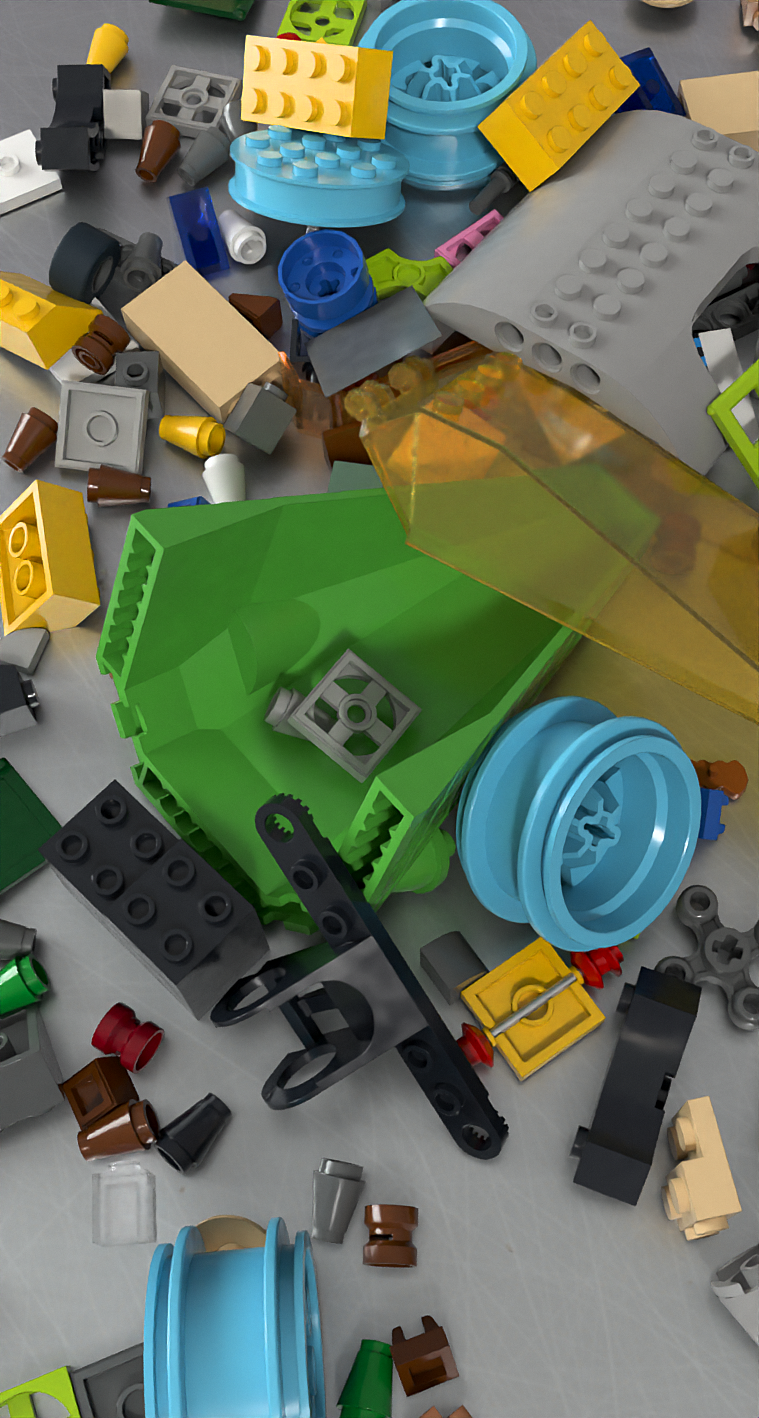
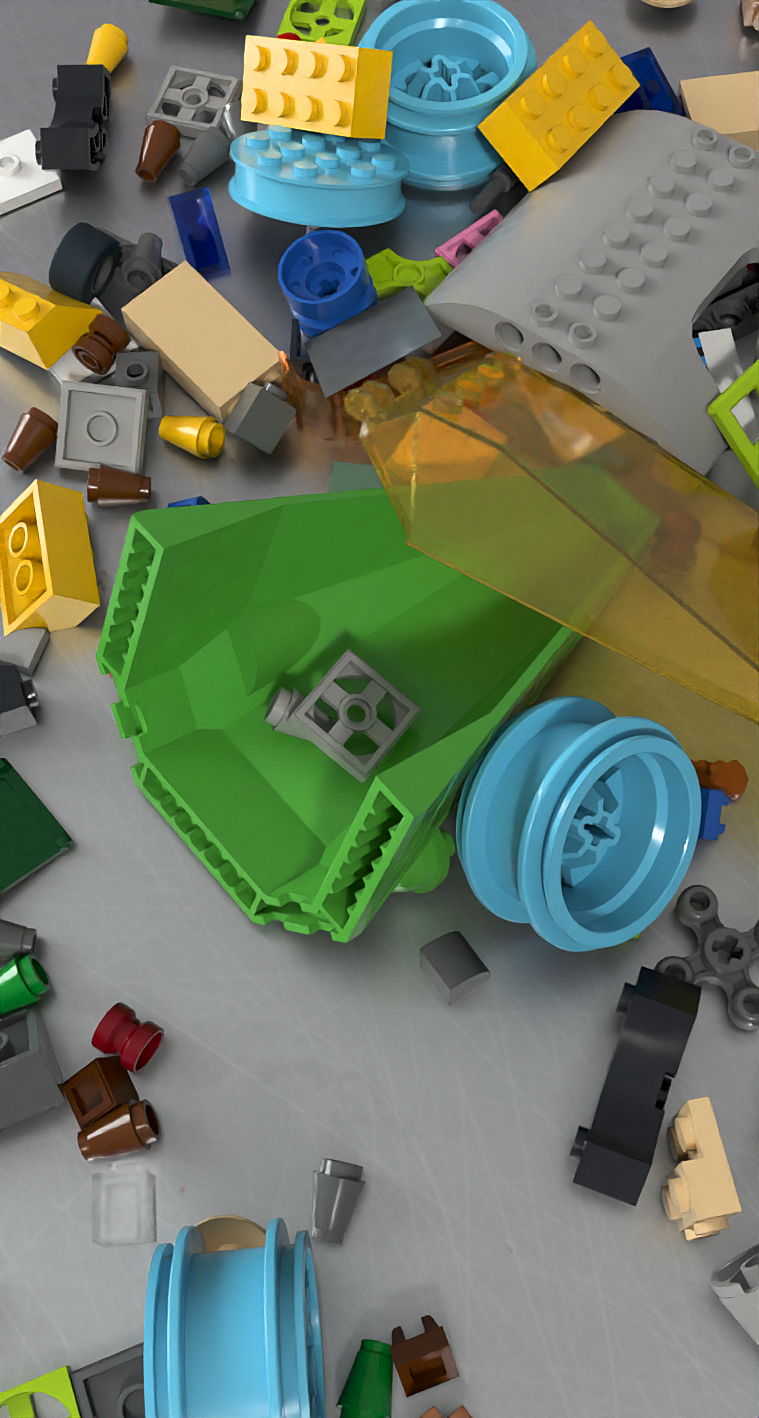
(125, 113): brick -> none
(157, 898): black piece -> none
(192, 1133): black cone -> none
(225, 478): white cone -> none
(242, 237): white cone -> none
(259, 311): reddish brown slope -> none
(344, 445): reddish brown slope -> none
(366, 983): black piece -> none
(390, 1222): reddish brown wheel -> none
(535, 1006): yellow plate -> none

